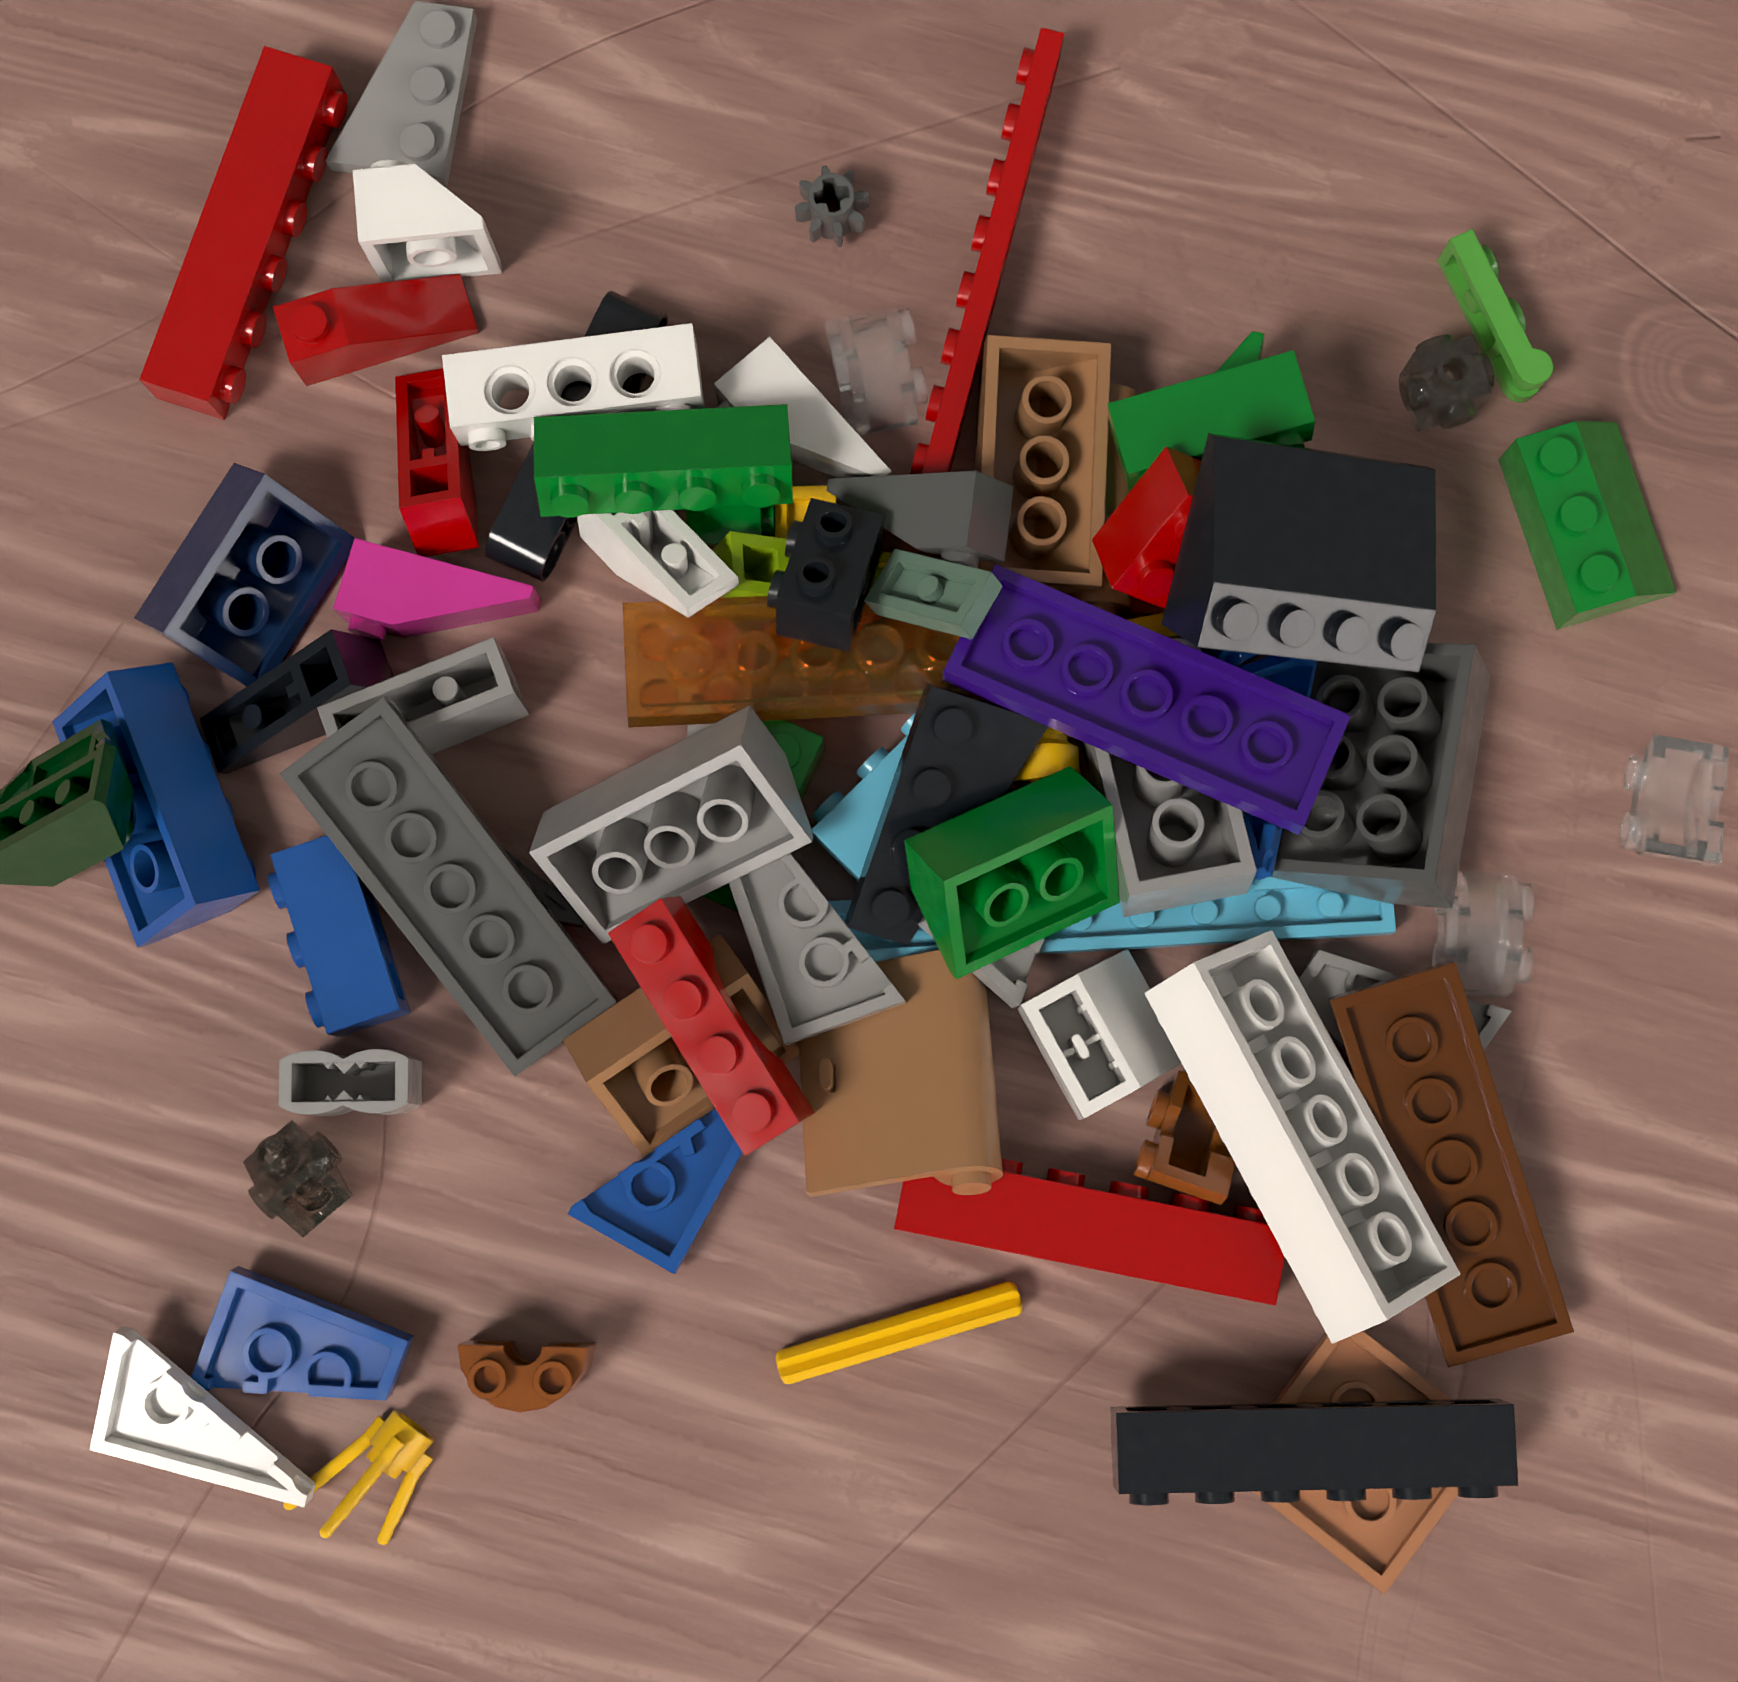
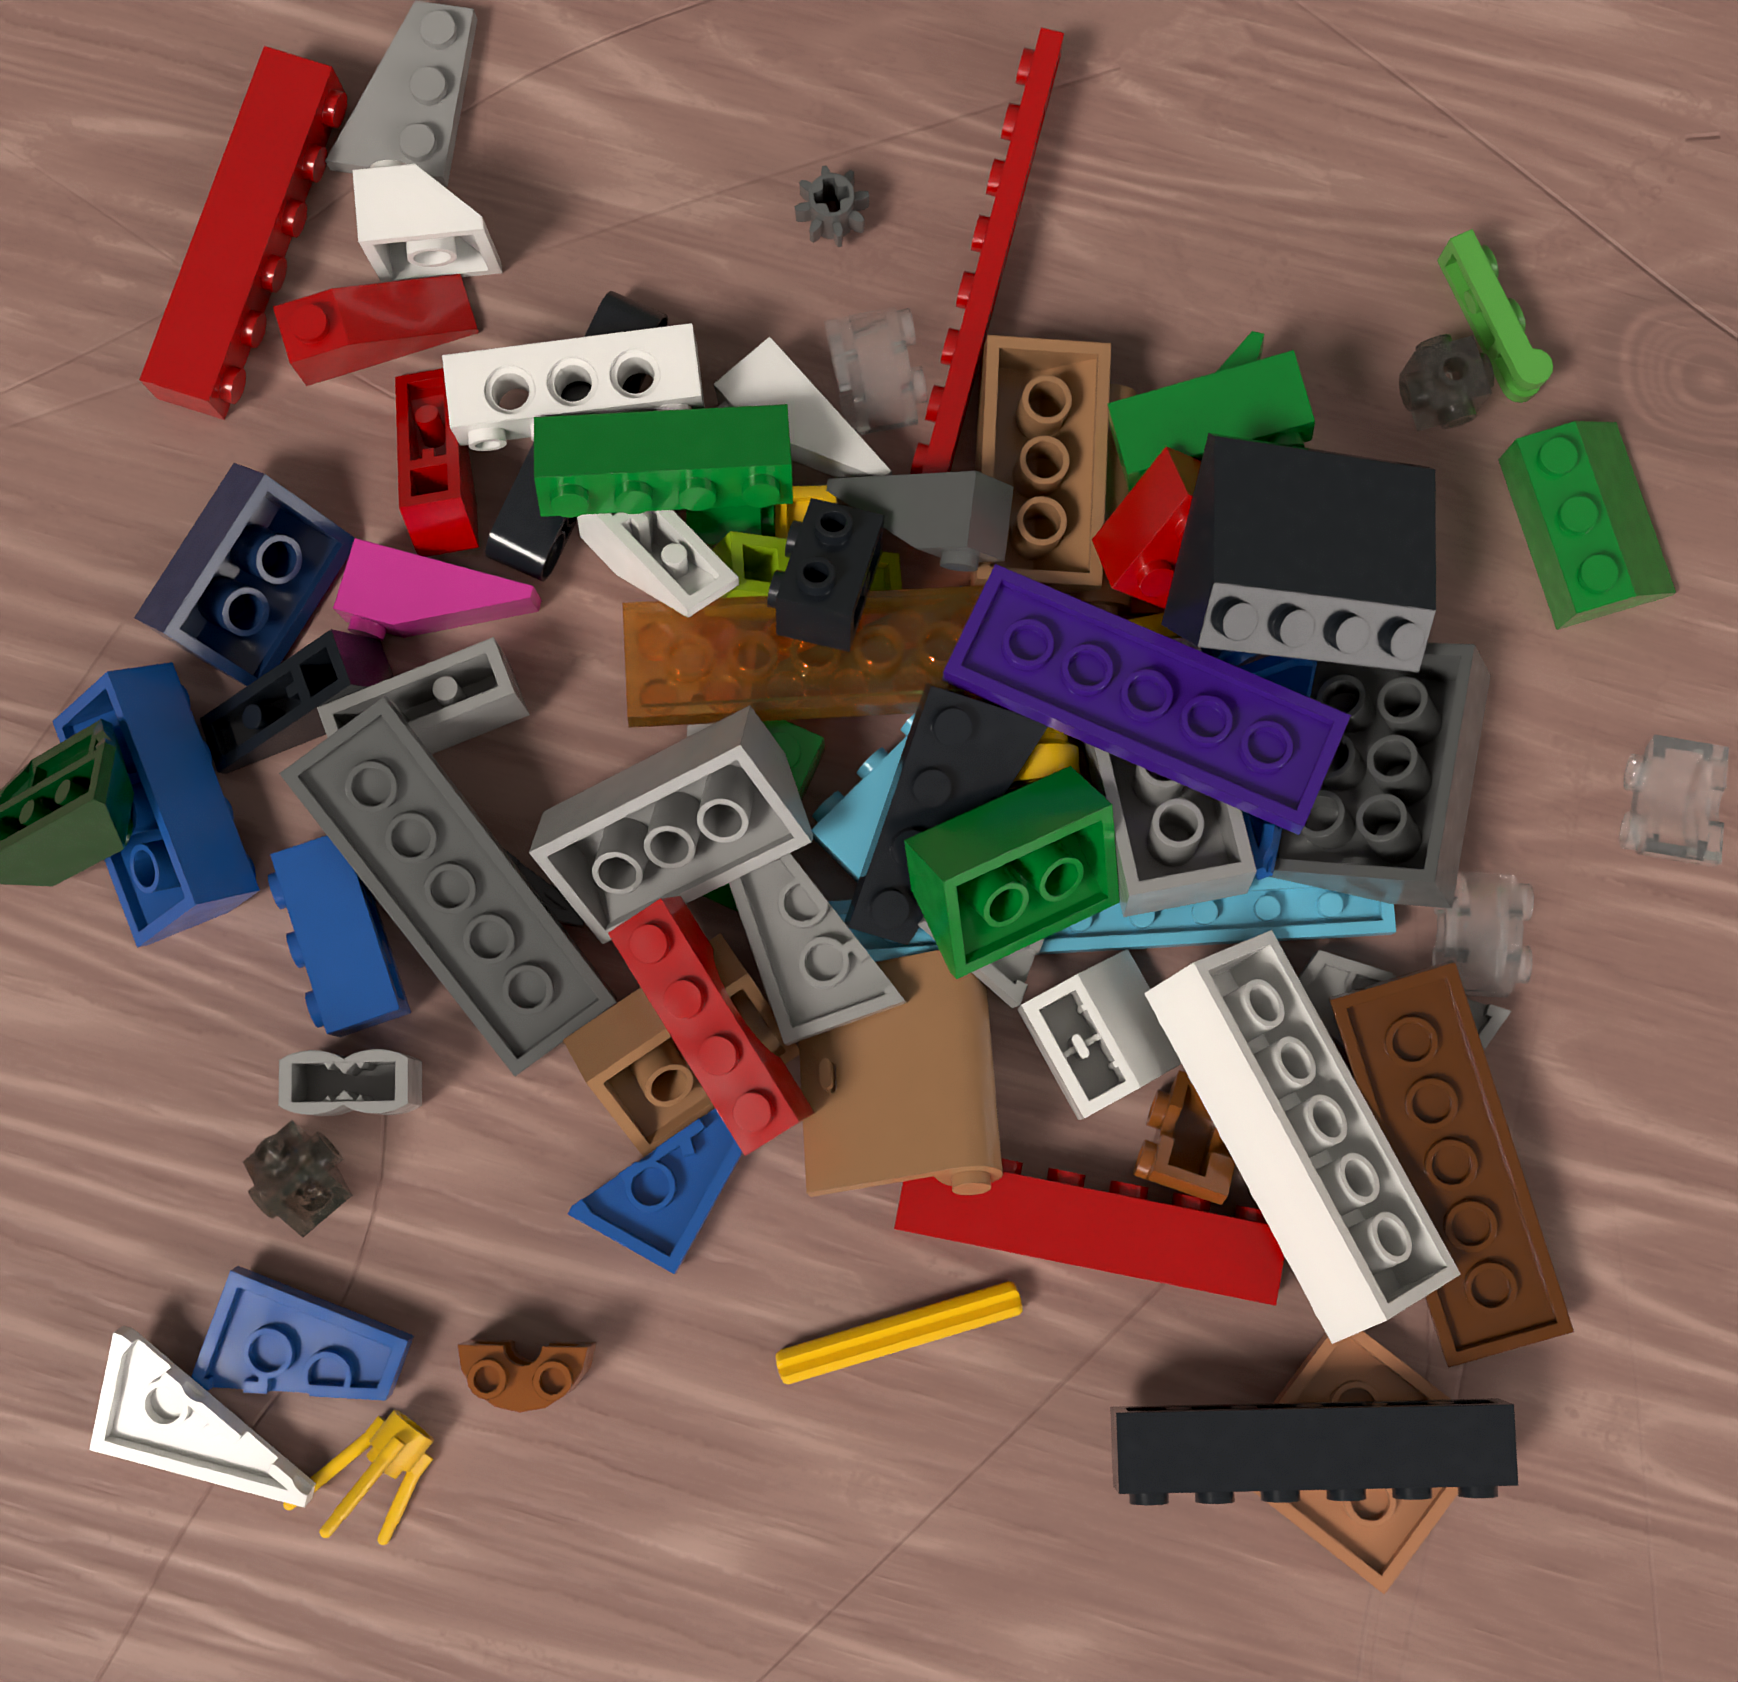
(933, 593): sand green plate -> none

